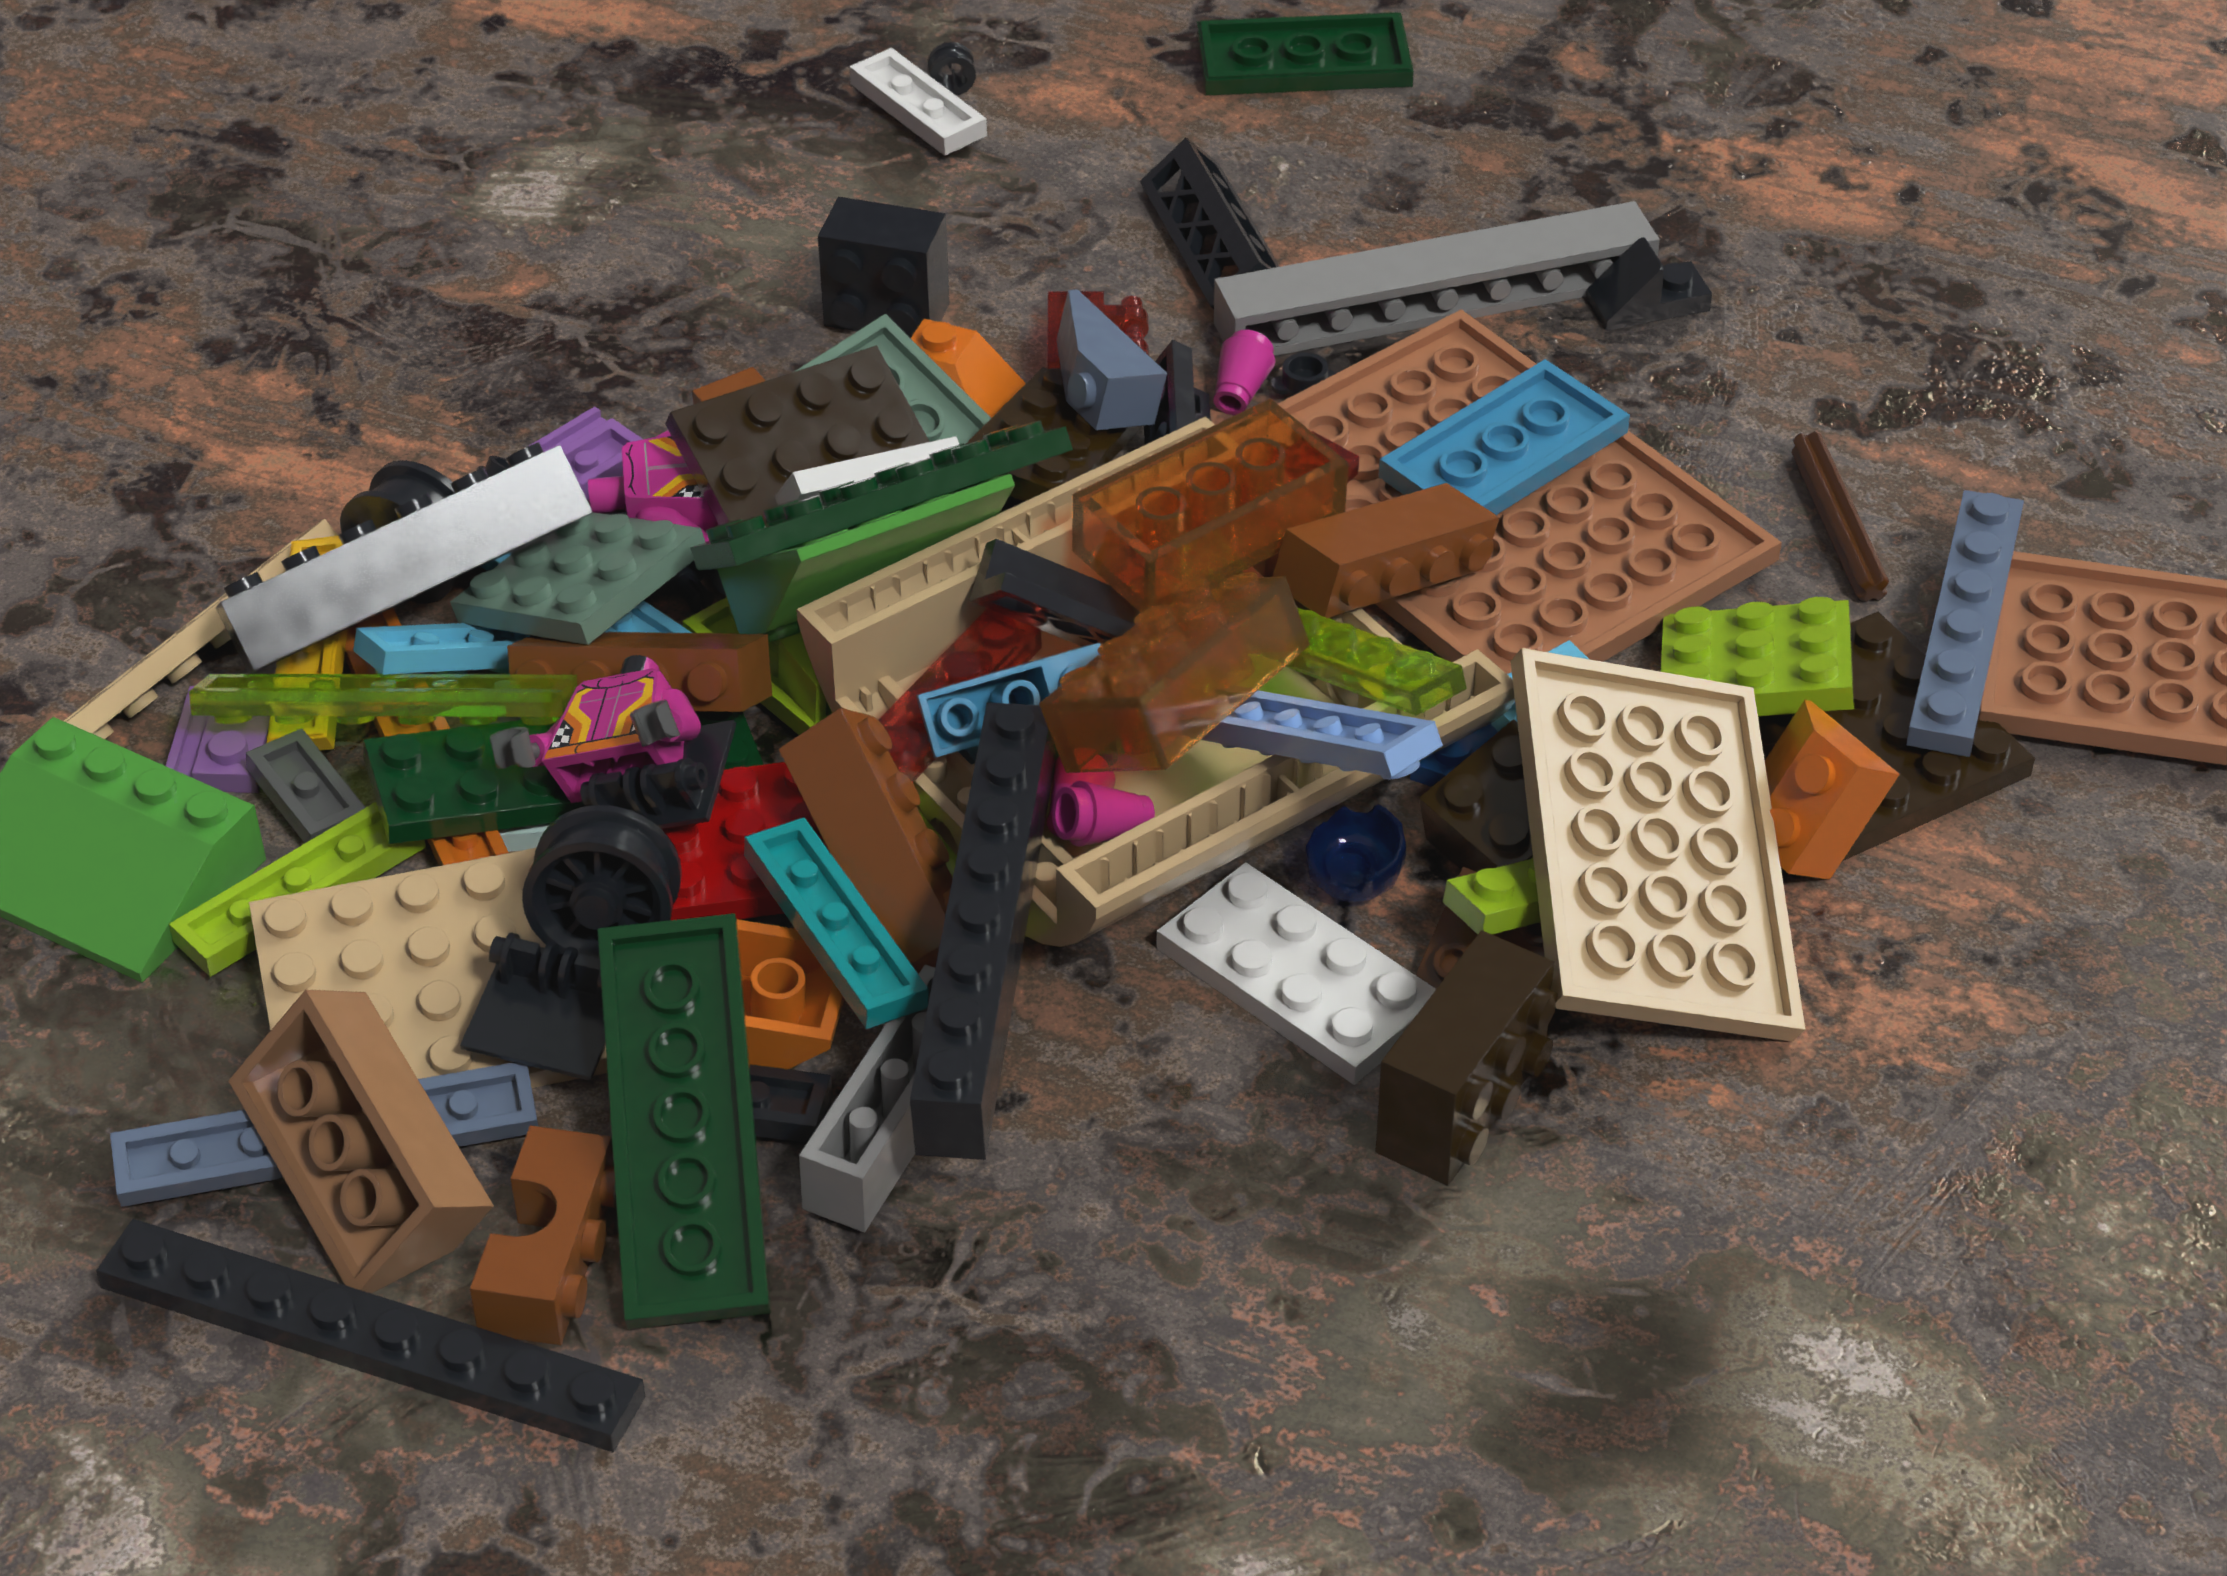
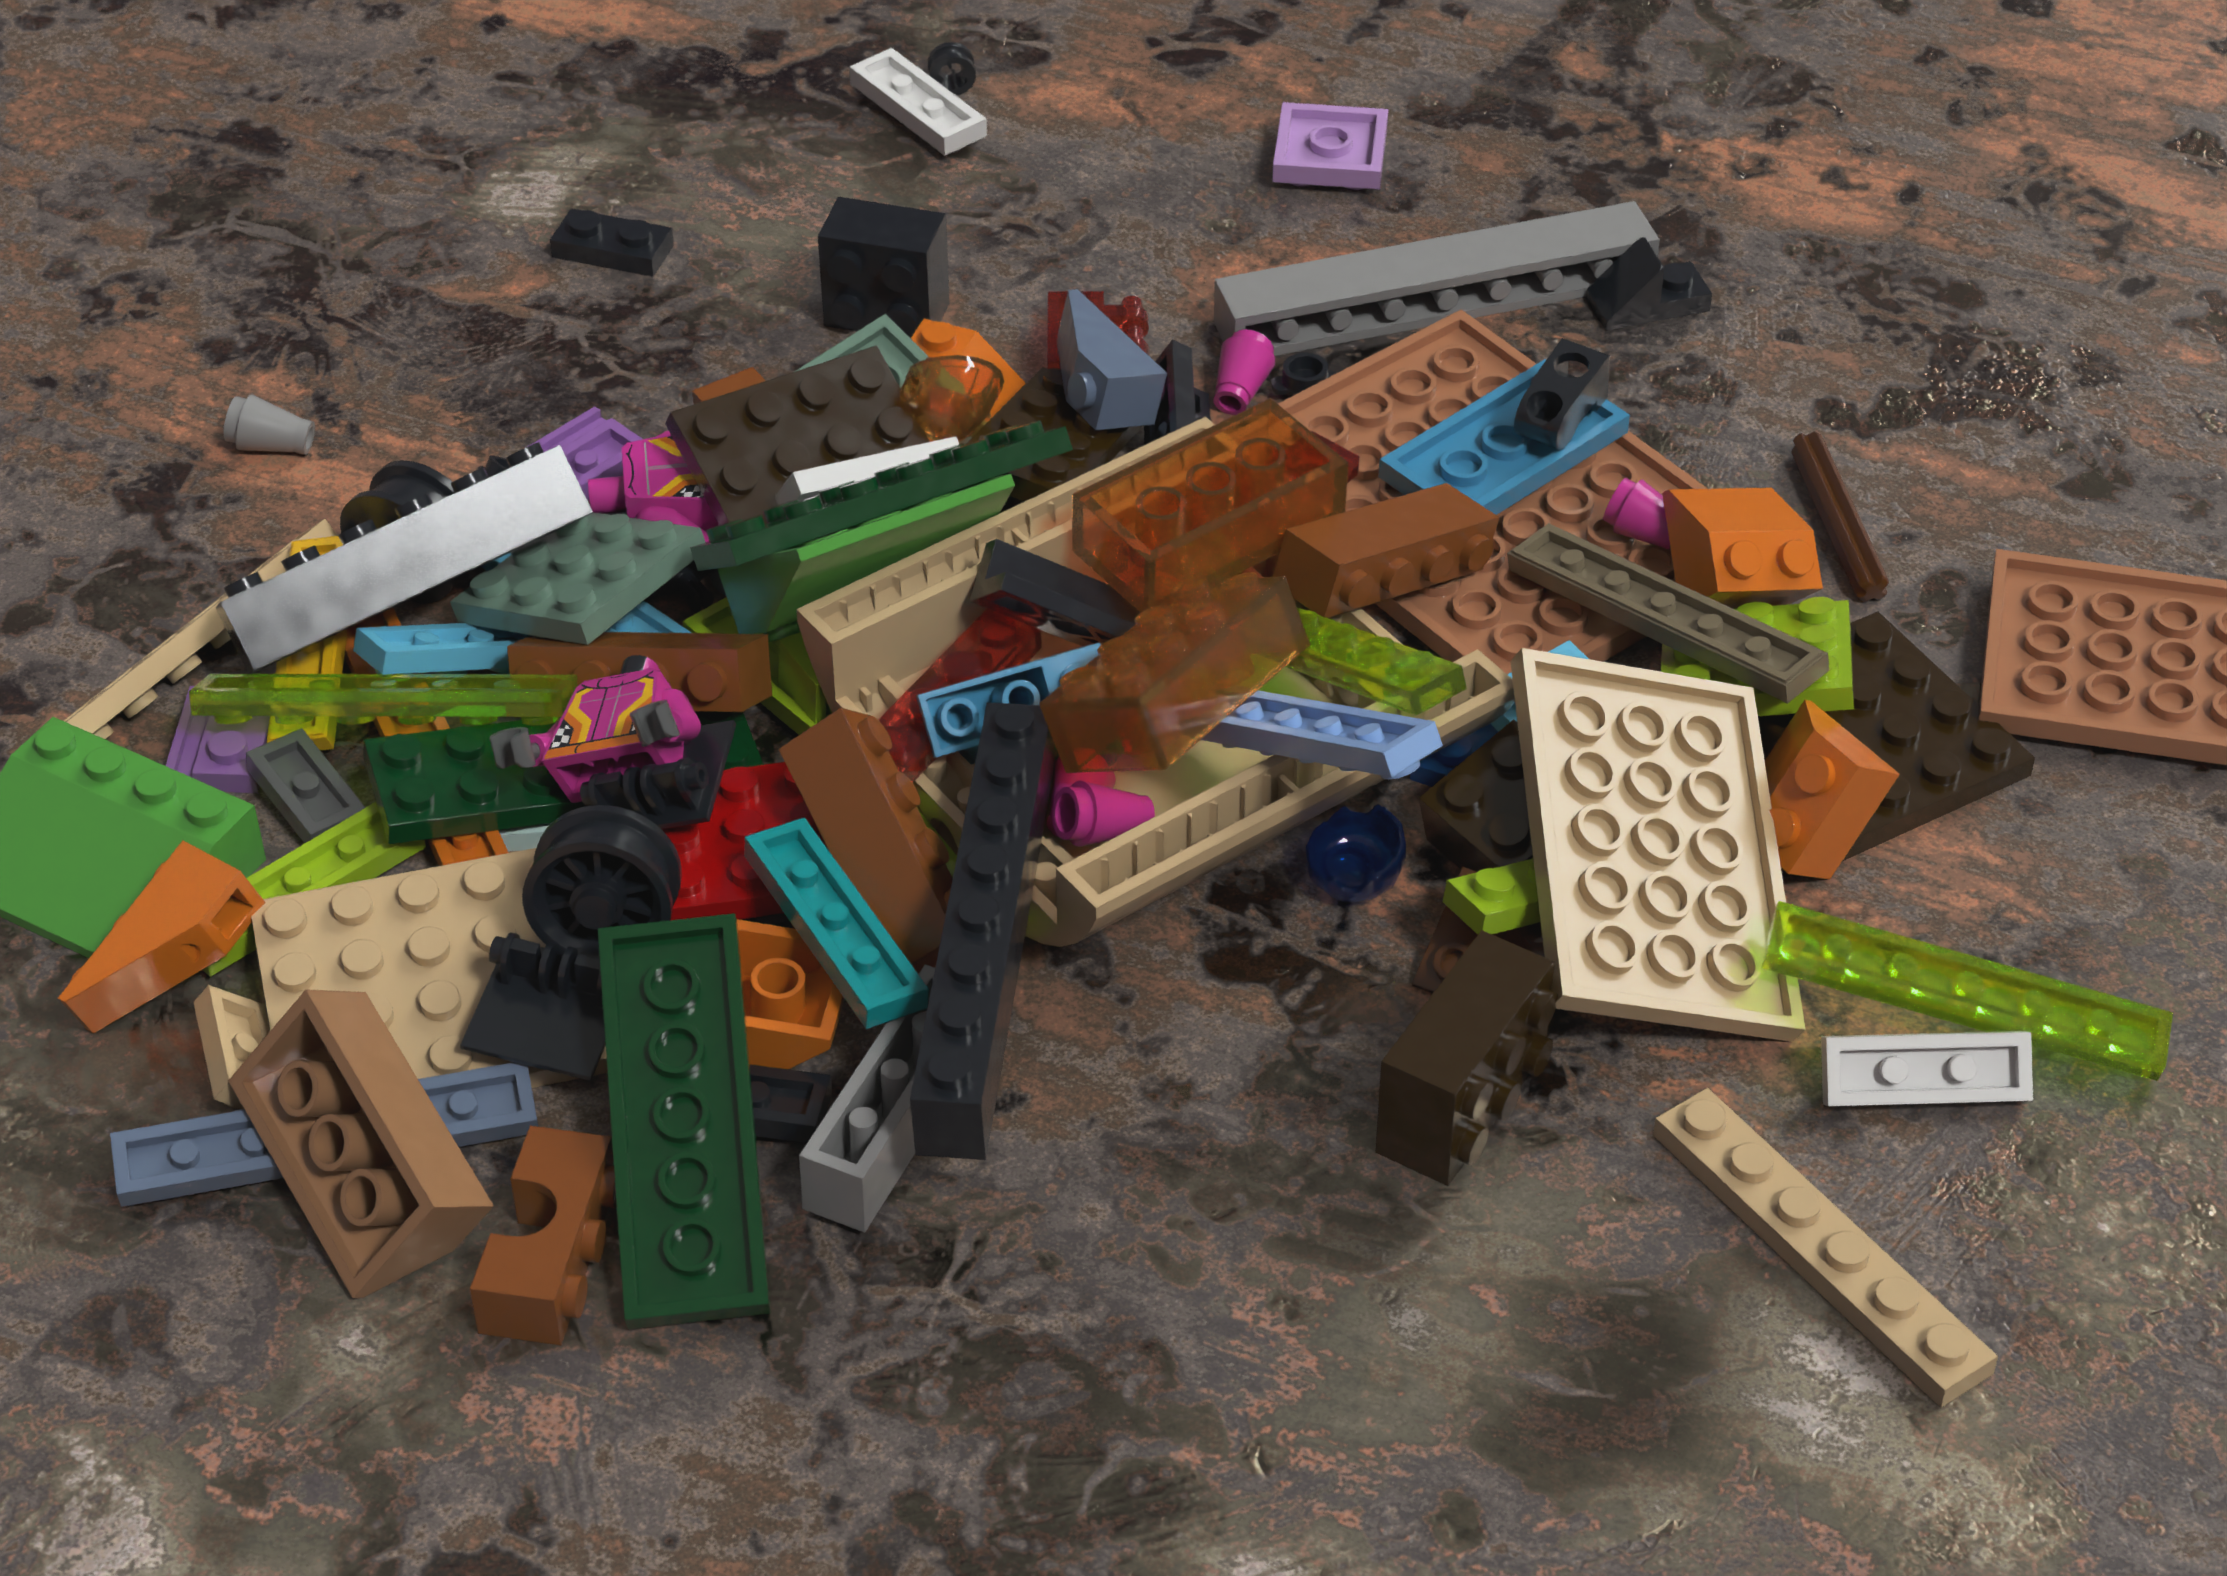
(169, 933): none -> orange slope
(229, 1034): none -> tan plate
(266, 427): none -> light grey cone
(373, 1334): black plate -> none
(611, 242): none -> black plate
(952, 395): none -> clear orange helmet
(1217, 213): black fence -> none
(1296, 971): white plate -> none
(1304, 54): dark green tile -> none
(1330, 146): none -> lavender plate
(1559, 400): none -> black leg
(1638, 513): none -> dark pink cone
(1669, 613): none -> dark tan tile
(1741, 546): none -> orange slope
(1826, 1248): none -> tan plate
(1927, 1068): none -> white plate
(1965, 624): sand blue plate -> none
(1968, 990): none -> clear neon green plate

